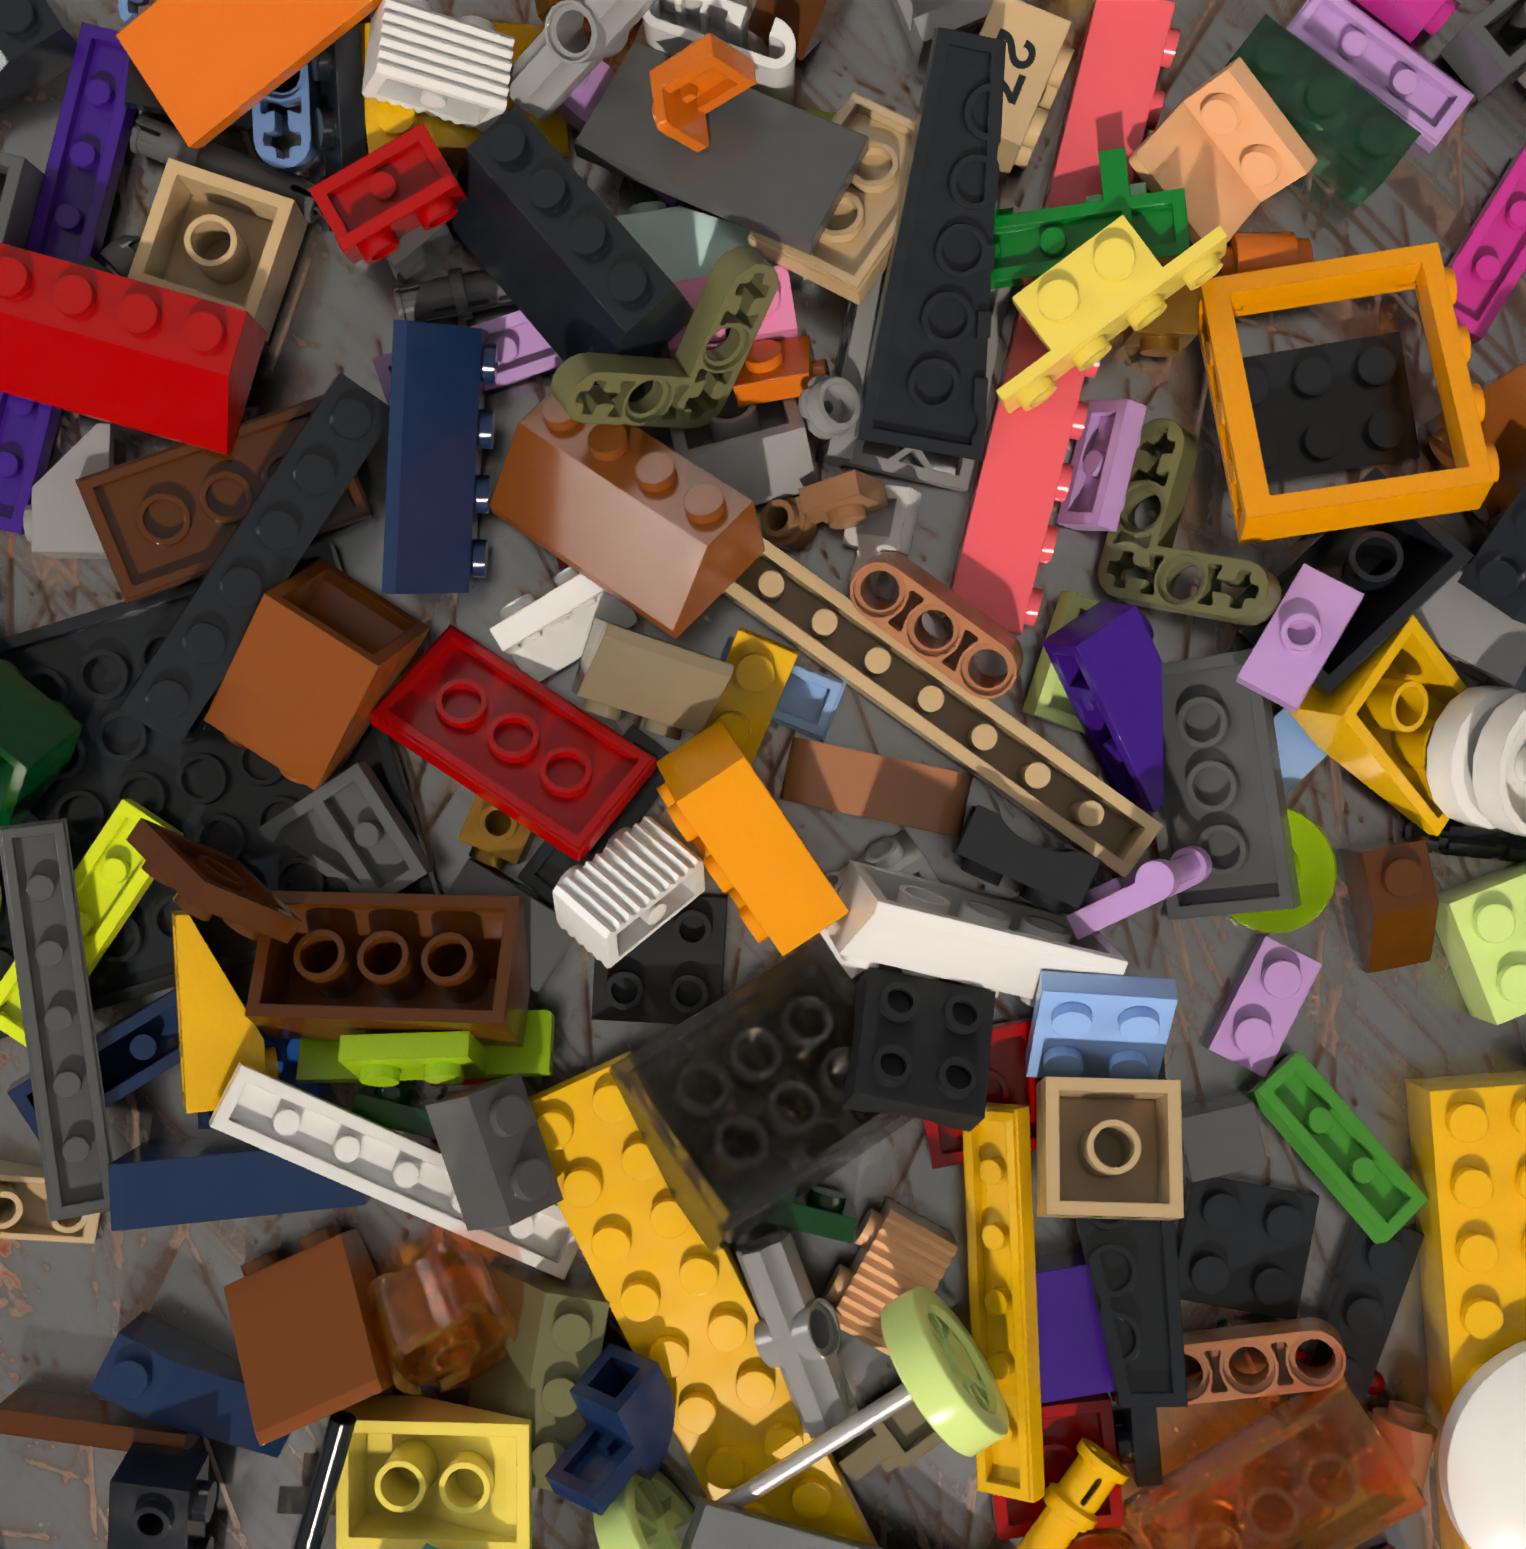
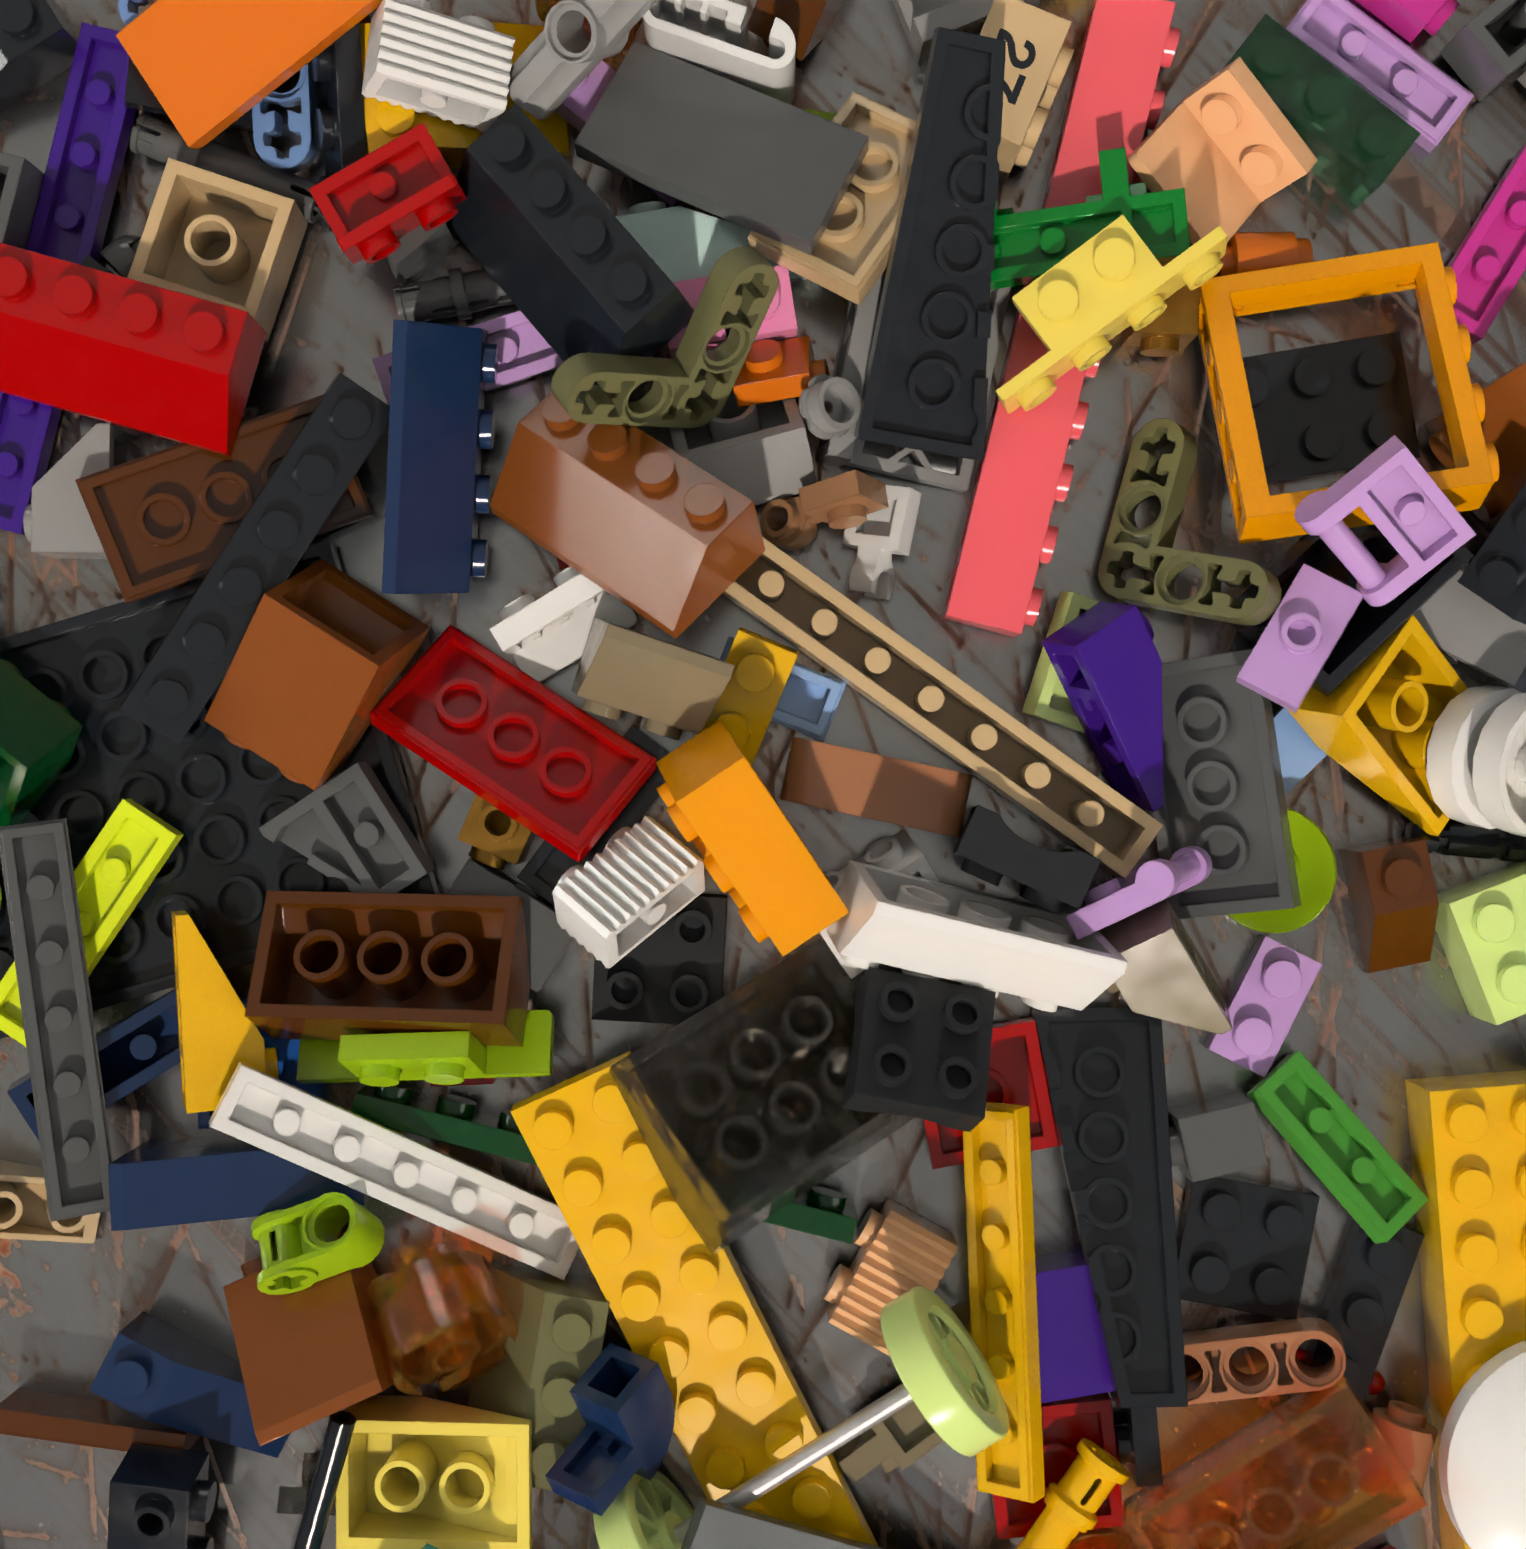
(212, 883): reddish brown plate -> none
(303, 1242): none -> lime piece
(494, 1153): dark grey brick -> none
(694, 85): orange bracket -> none
(797, 1332): light grey piece -> none
(949, 655): nougat beam -> none
(1100, 1026): light blue plate -> none
(1102, 465): lavender plate -> none
(1109, 1148): tan brick -> none
(1166, 971): none -> slope
(1404, 508): none -> lavender plate

